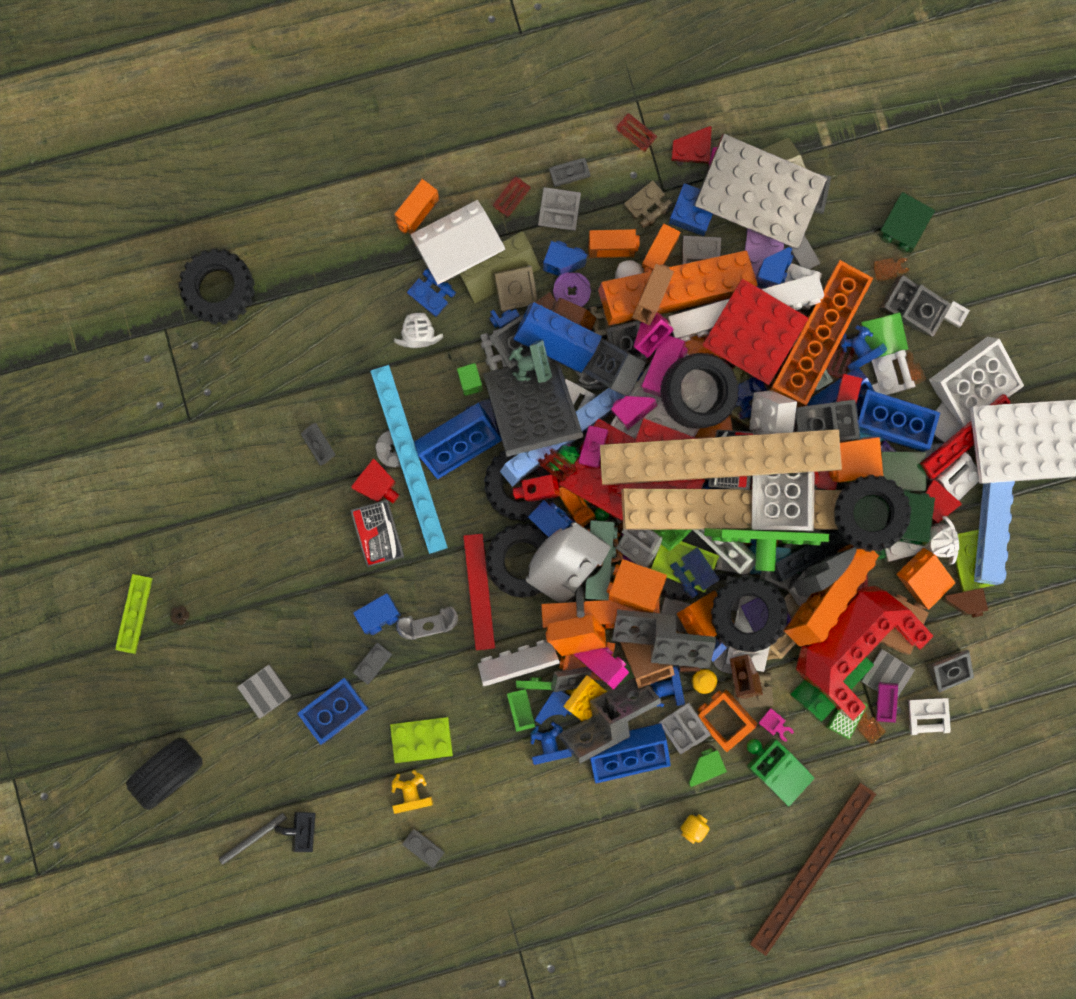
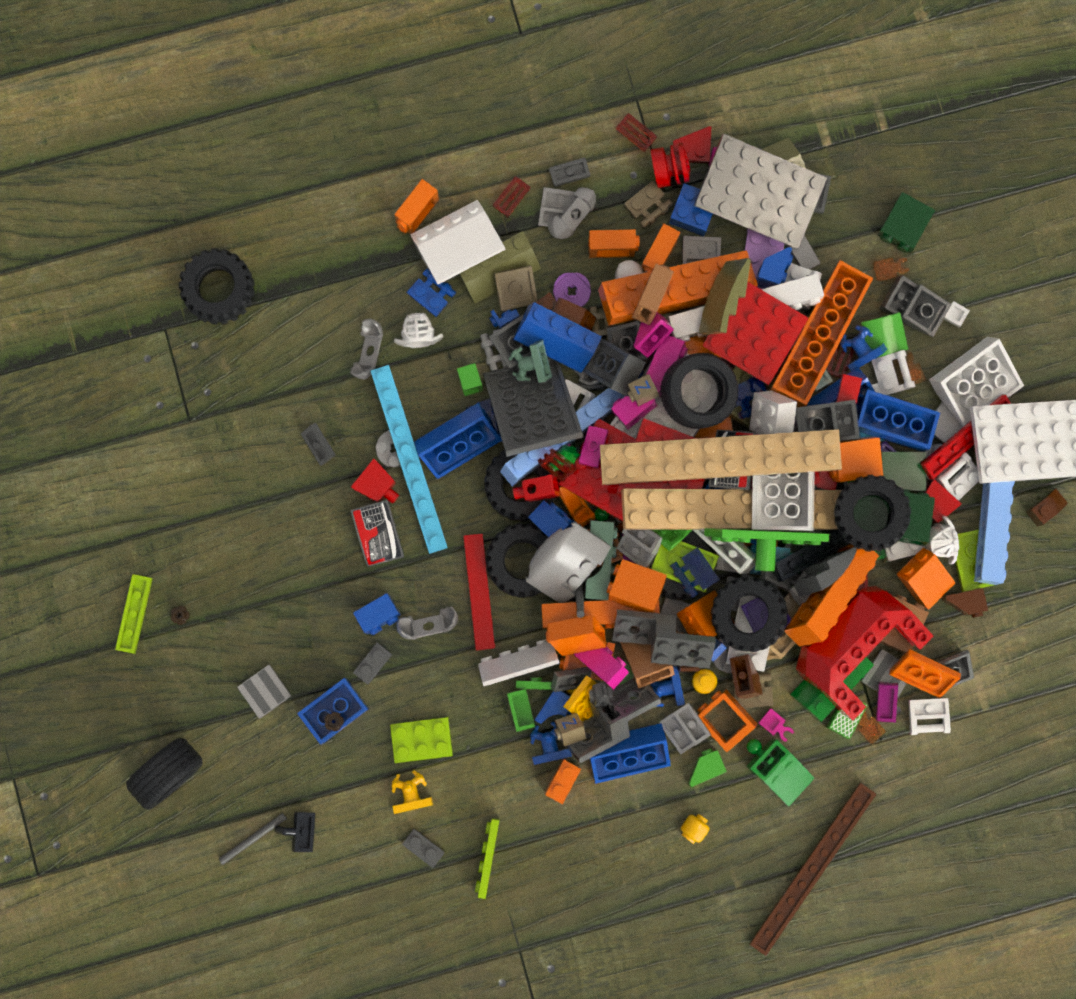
(334, 726): none -> dark brown plate
(373, 336): none -> light grey piece
(485, 866): none -> lime plate
(562, 781): none -> orange brick
(563, 259): blue slope -> none
(564, 226): none -> light grey piece
(569, 729): none -> dark tan brick
(600, 694): none -> dark grey gear
(642, 390): none -> dark tan brick
(670, 165): none -> red wheel
(724, 295): none -> olive slope
(924, 673): none -> orange tile
(1047, 508): none -> reddish brown slope

